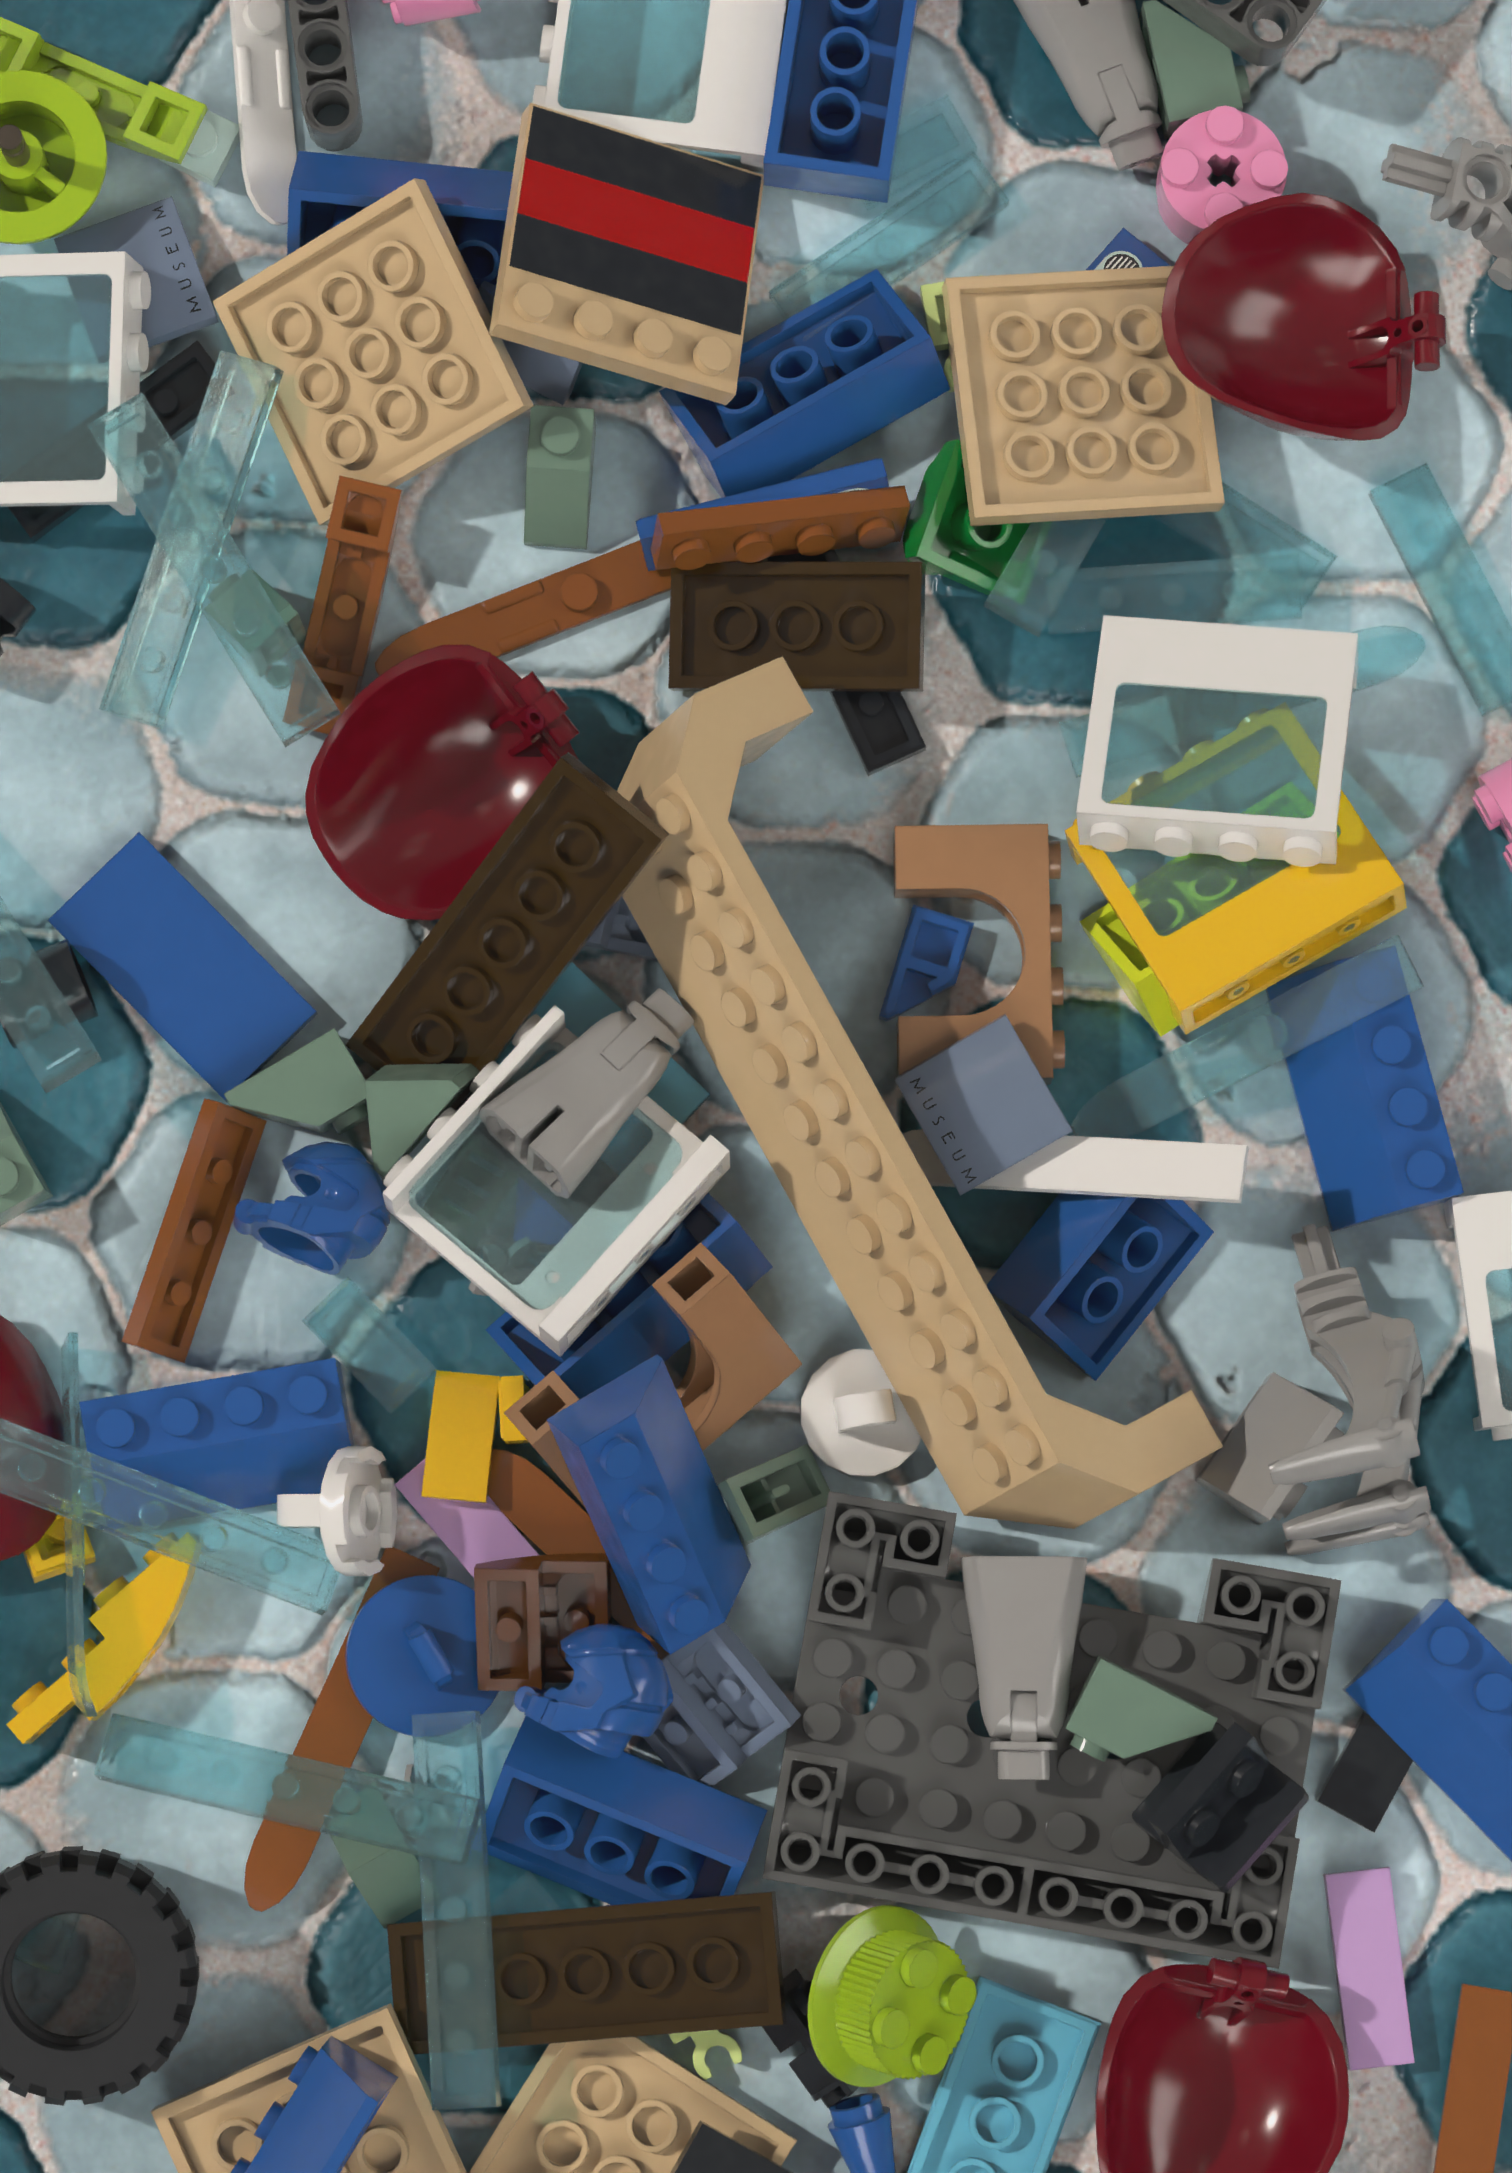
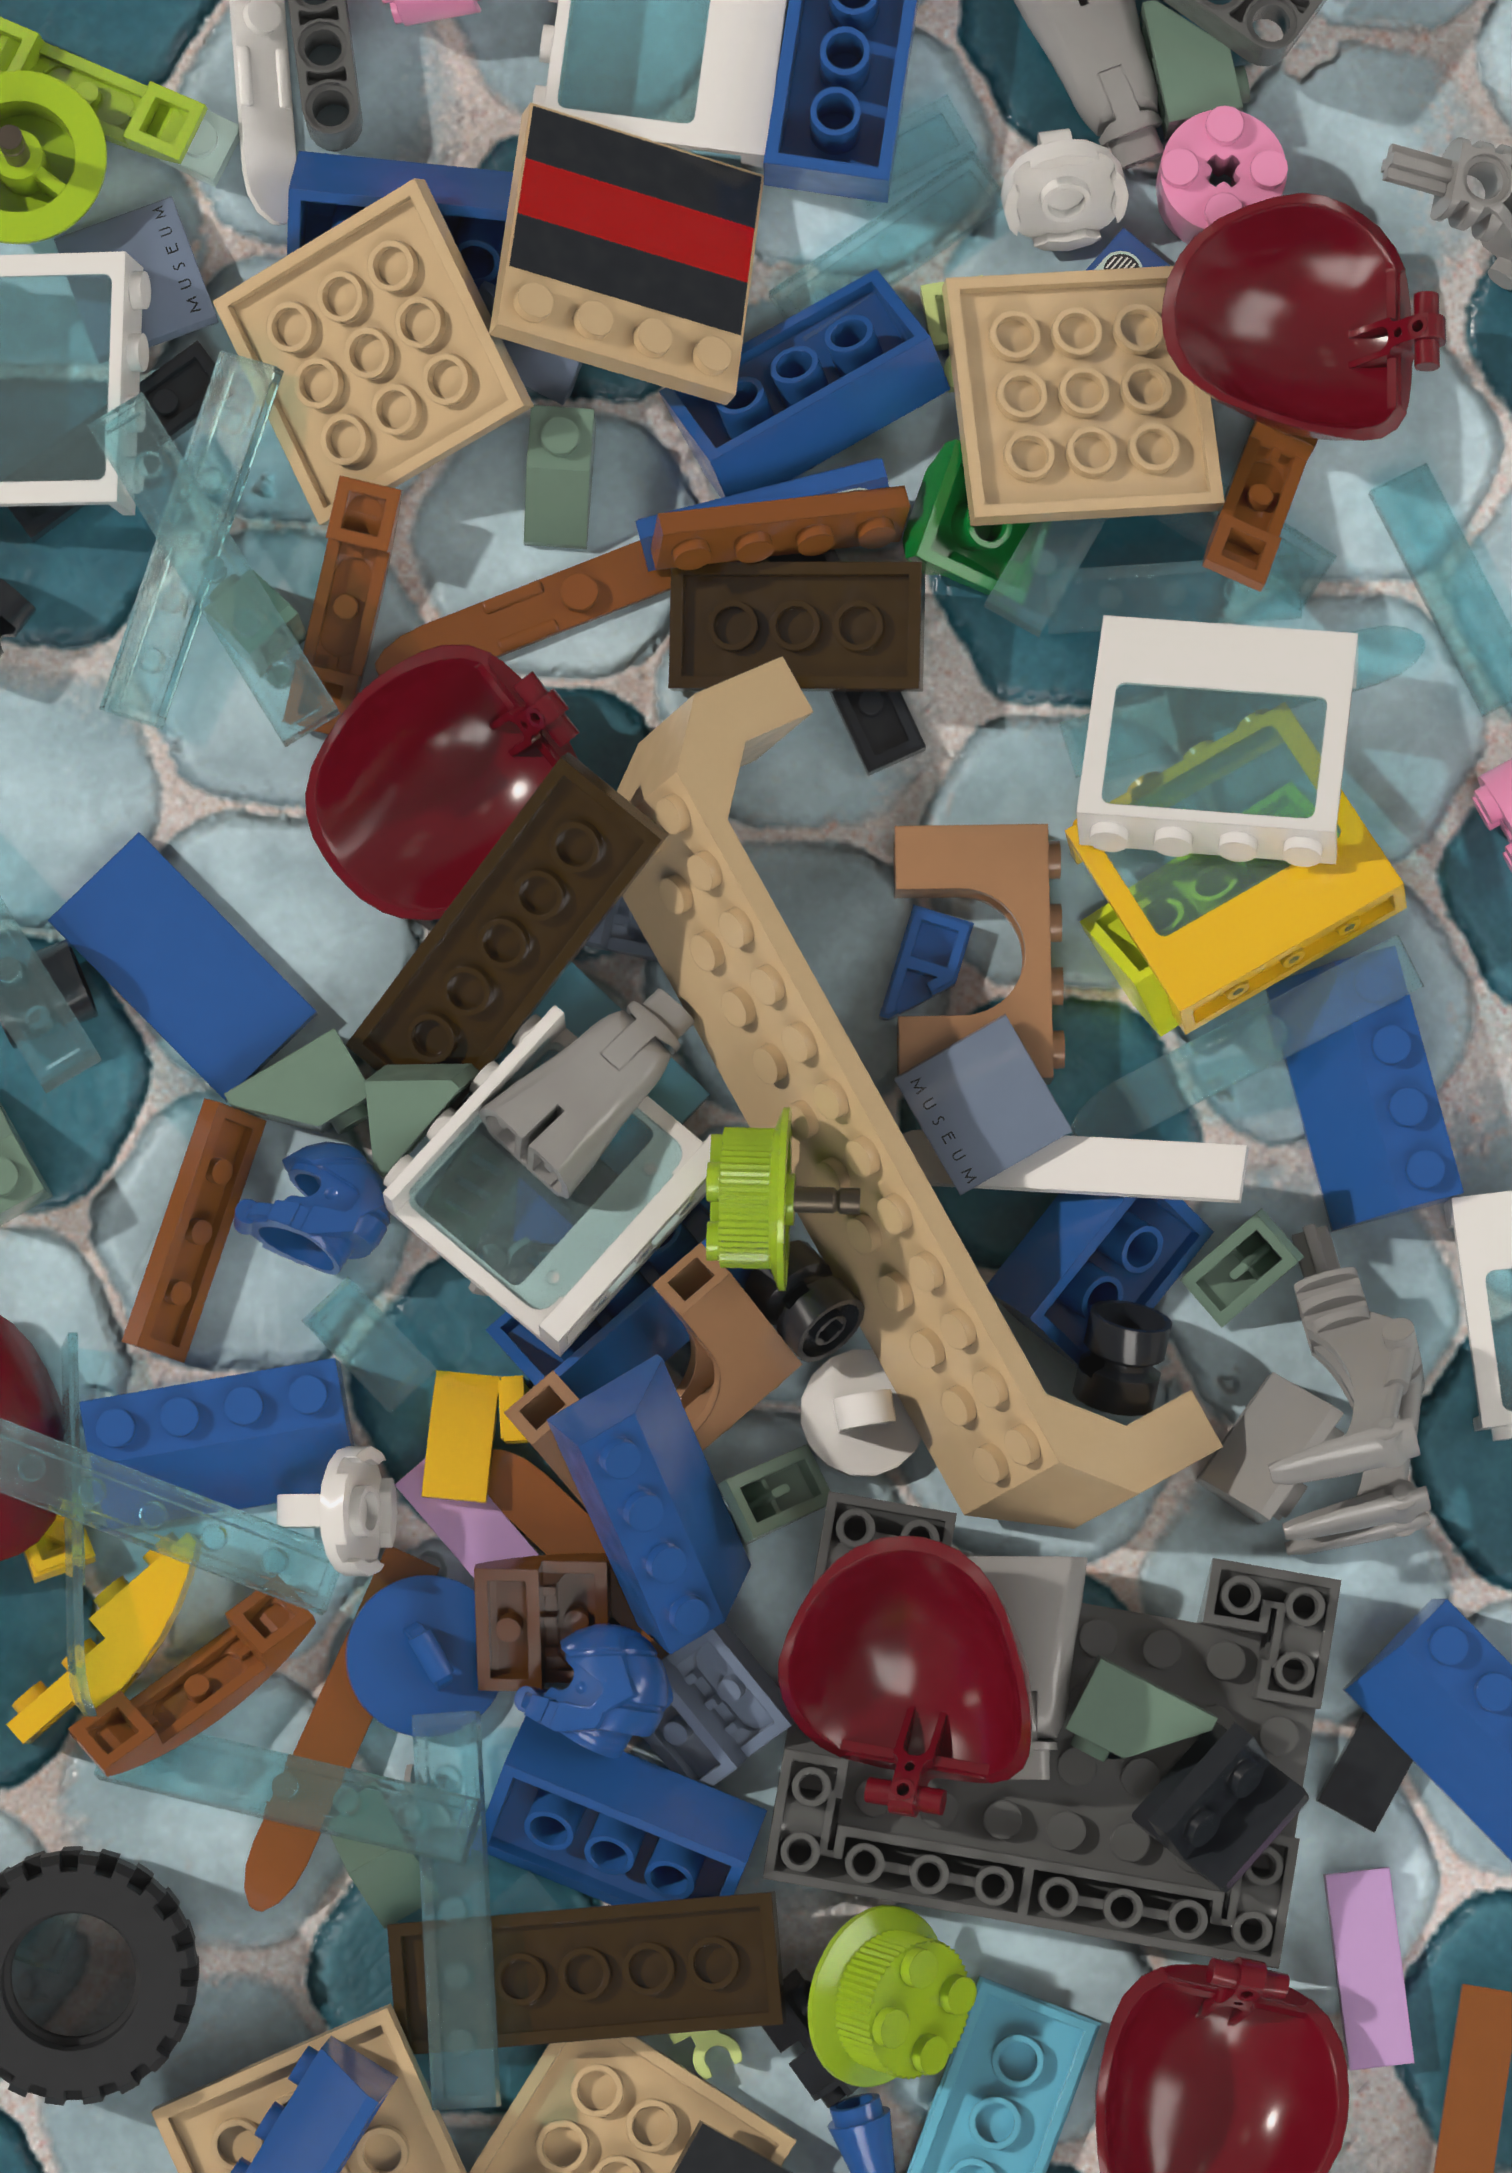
(196, 1690): none -> dark orange slope
(758, 1197): none -> lime piece
(816, 1309): none -> black wheel
(909, 1671): none -> dark red piece
(1064, 192): none -> white tile
(1123, 1347): none -> black wheel
(1242, 1268): none -> sand green slope
(1257, 505): none -> dark orange slope

